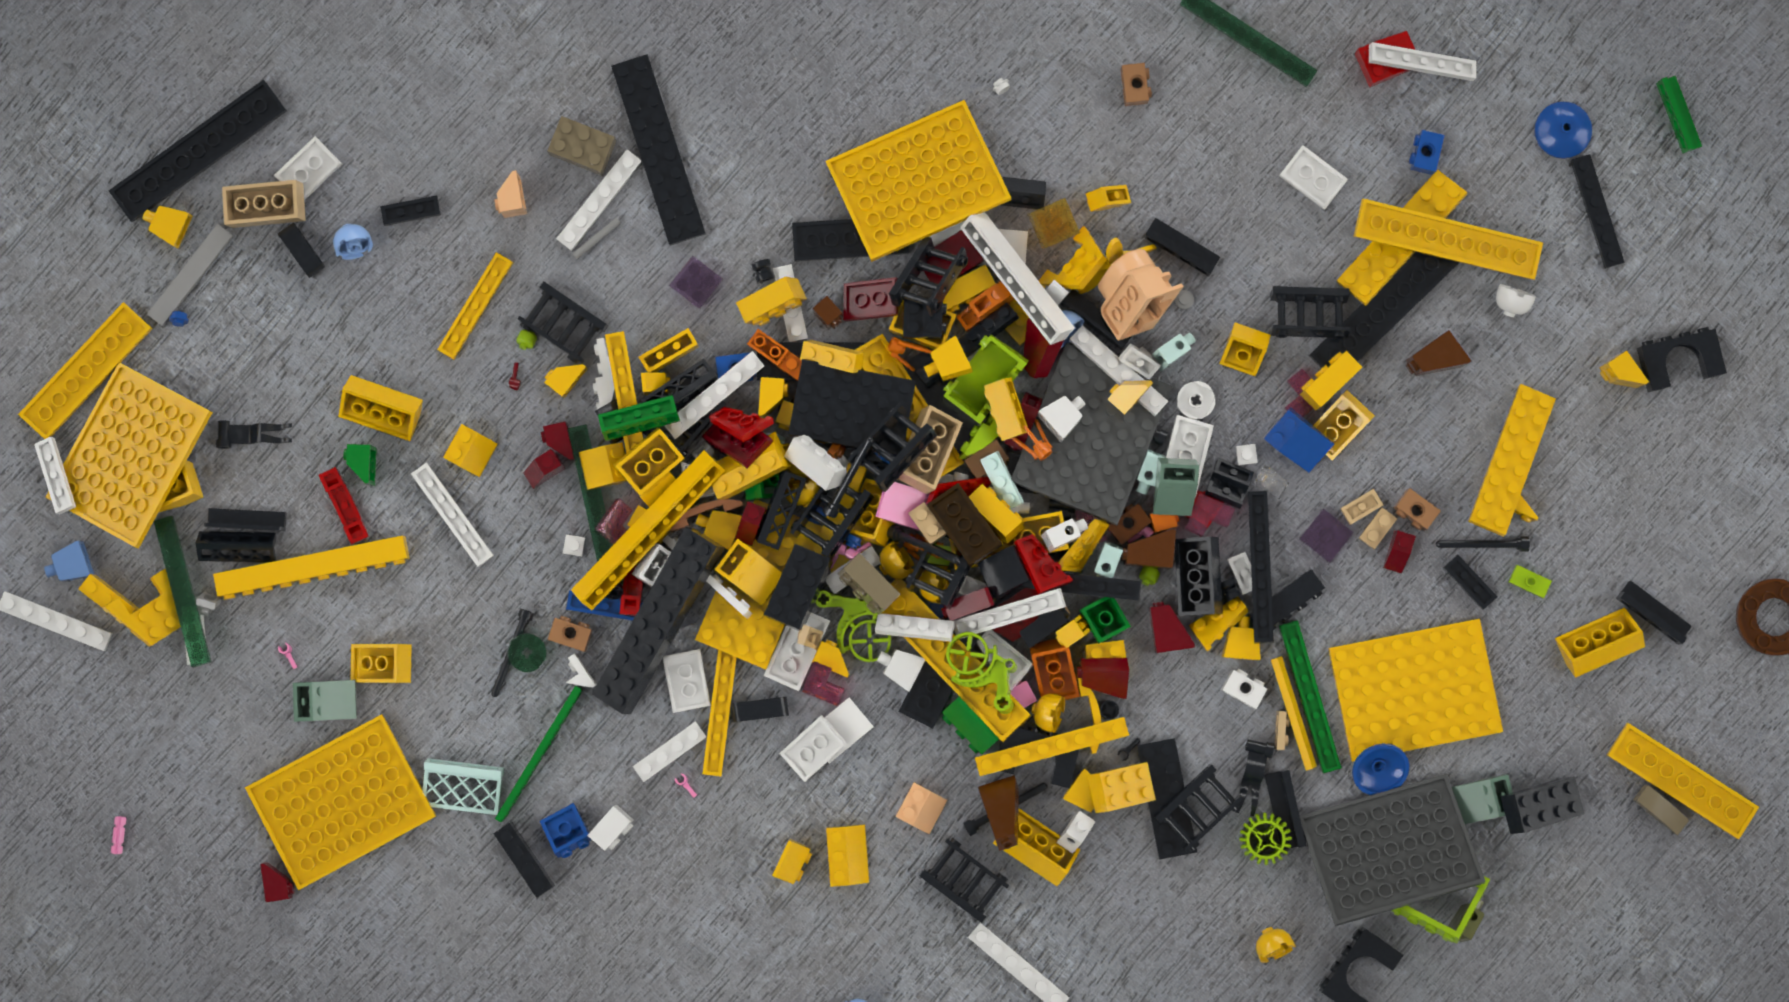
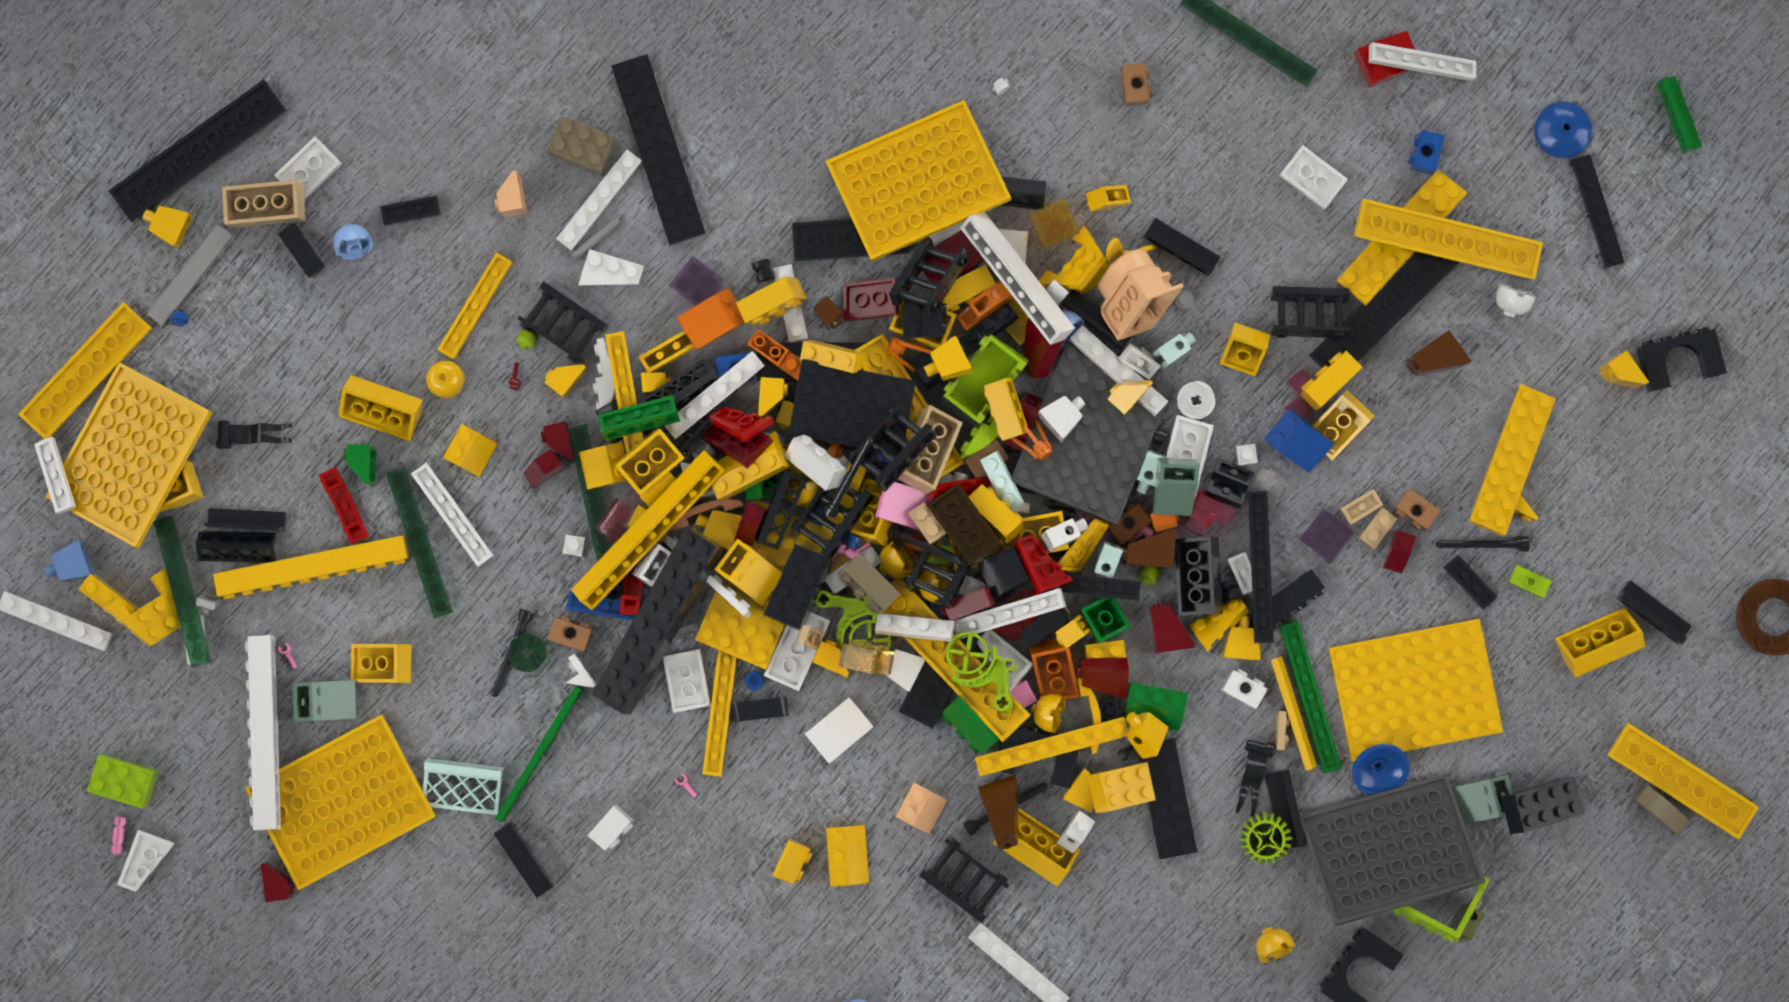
(122, 781): none -> lime brick
(143, 858): none -> white wing
(263, 733): none -> white brick
(419, 542): none -> clear green plate
(445, 379): none -> yellow cylinder
(566, 831): blue plate -> none
(609, 270): none -> white wing
(669, 751): white plate -> none
(711, 319): none -> orange slope
(754, 680): none -> blue plate
(813, 748): white tile -> none
(819, 687): clear pink plate -> none
(866, 657): none -> clear yellow brick
(1146, 733): none -> yellow torso
(1162, 703): none -> green slope
(1179, 801): black fence -> none

